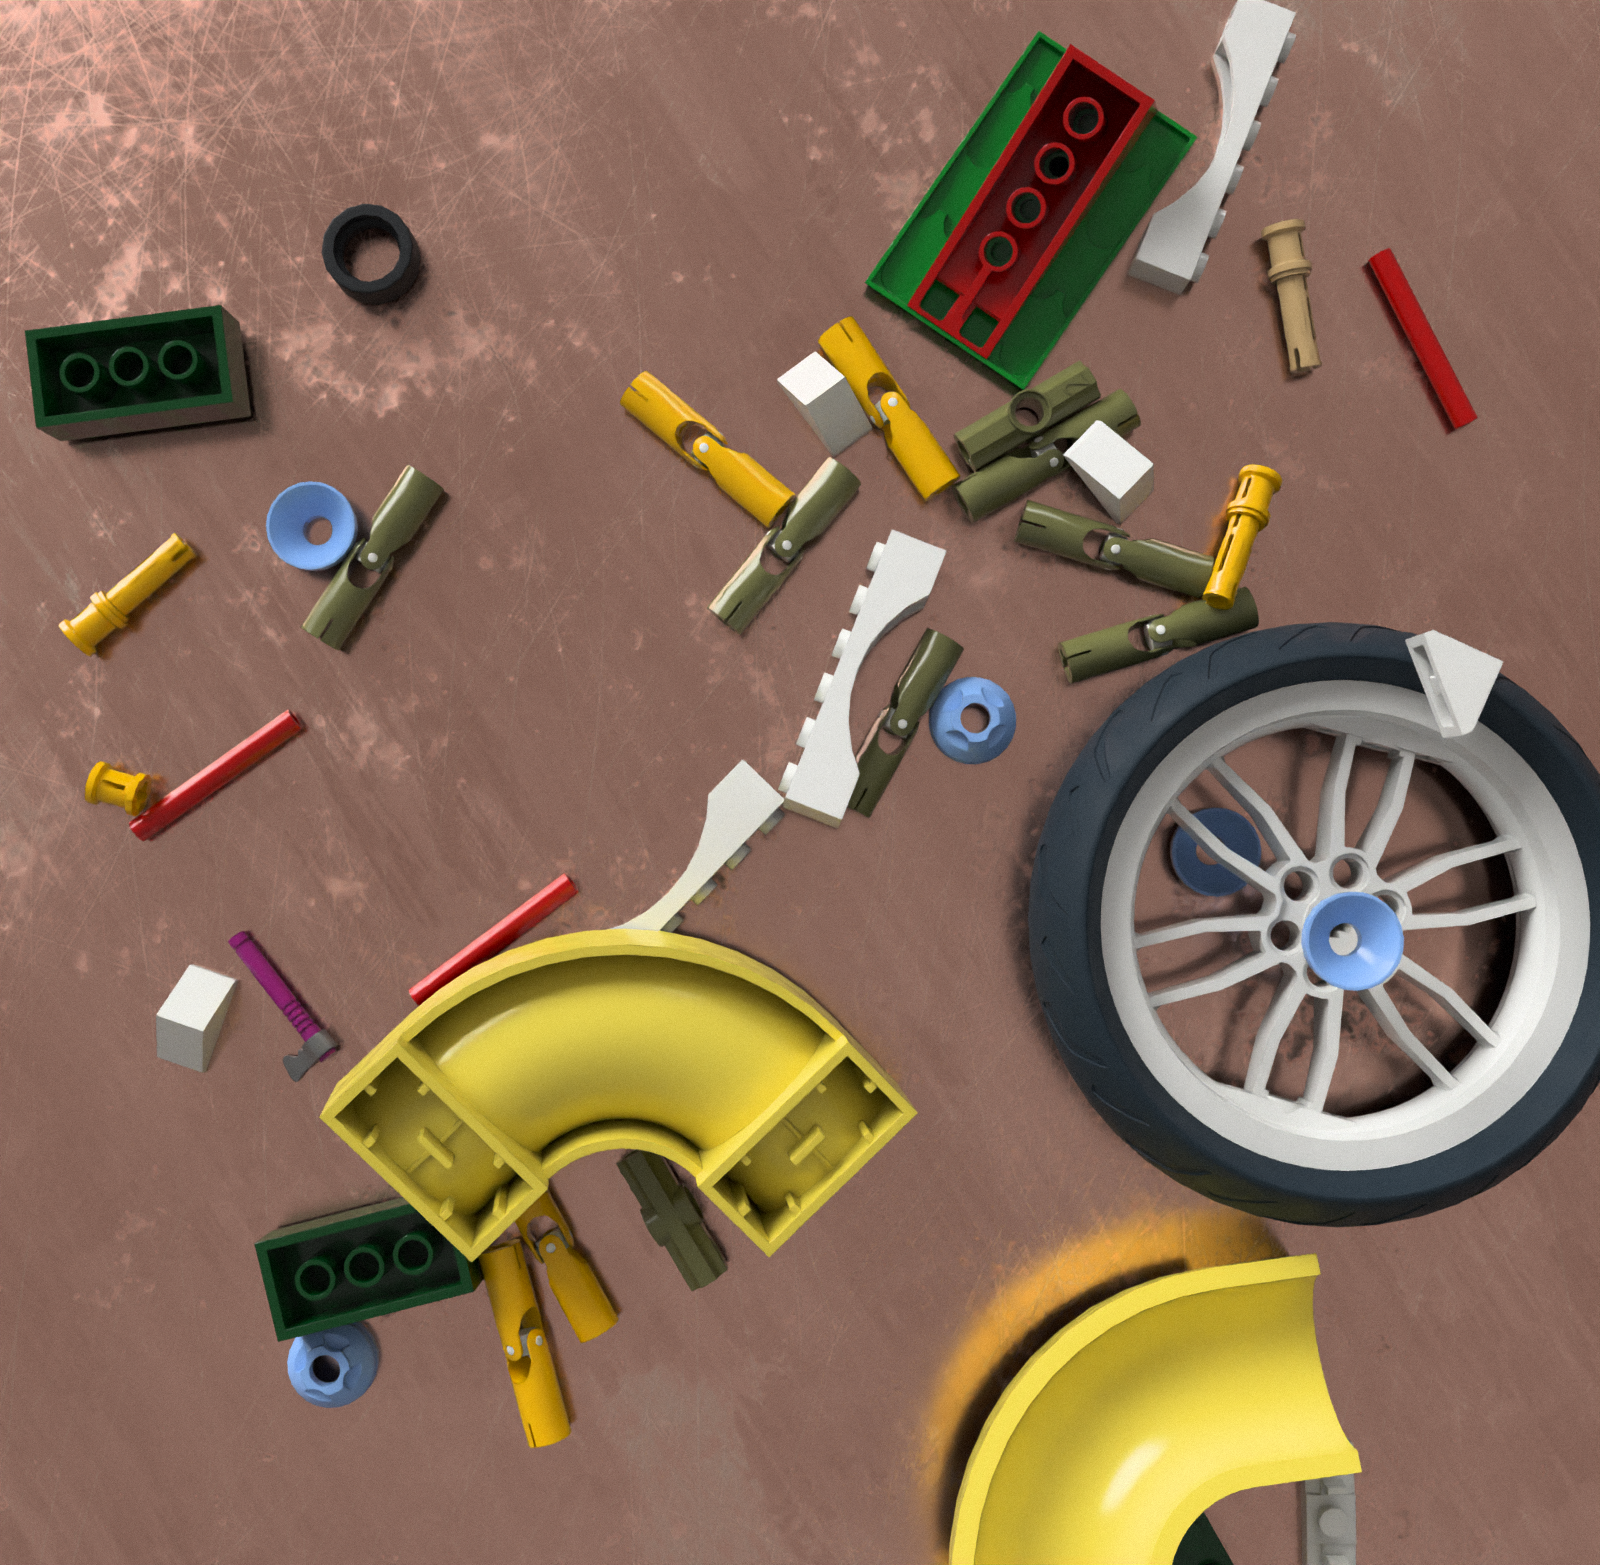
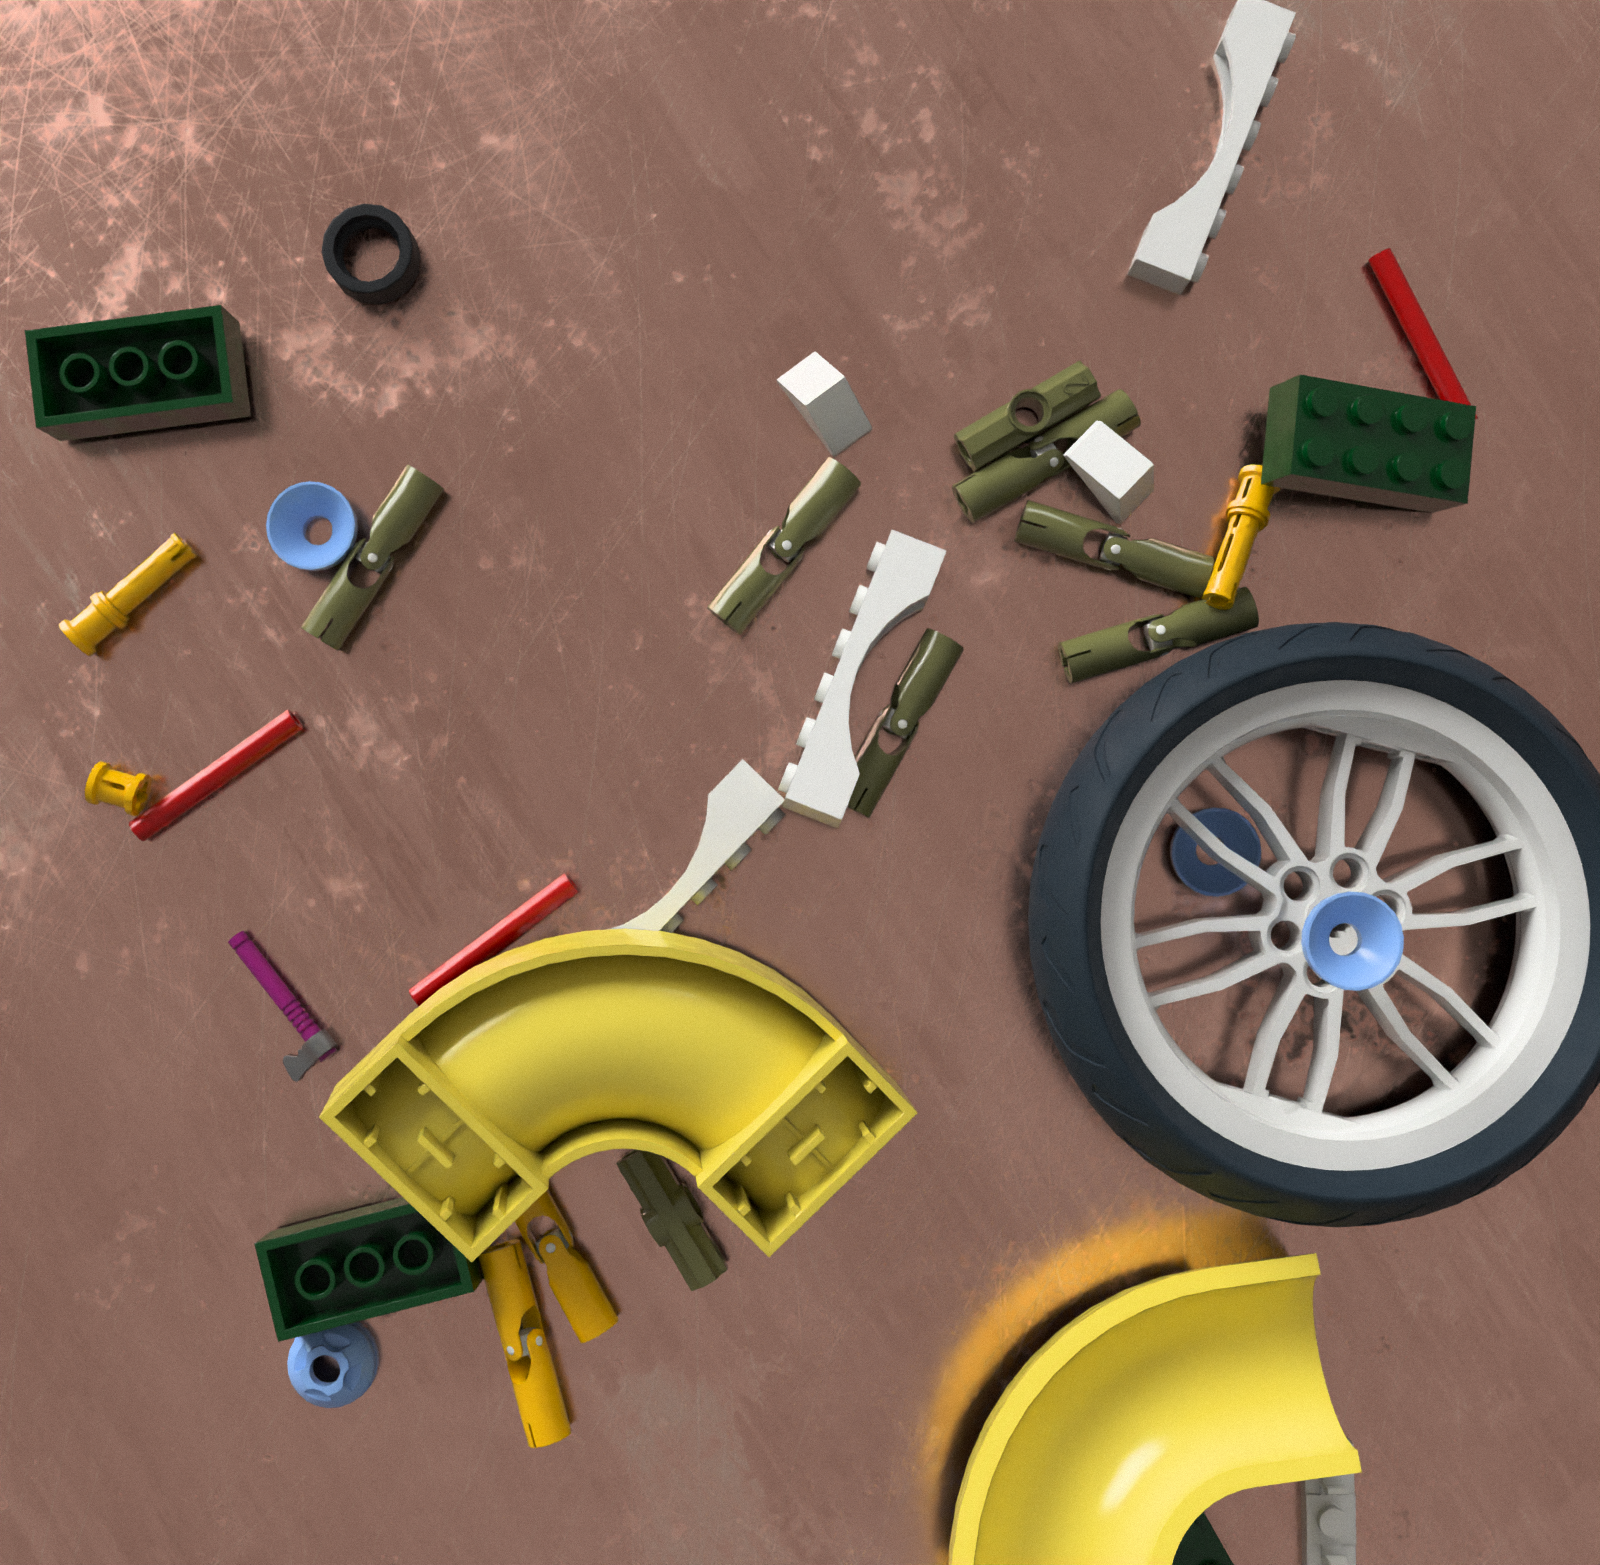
(193, 1017): white slope -> none
(733, 471): yellow piece -> none
(903, 429): yellow piece -> none
(950, 734): light blue piece -> none
(1003, 244): piece -> none
(1290, 275): tan pin -> none
(1368, 444): none -> dark green brick
(1454, 680): white slope -> none

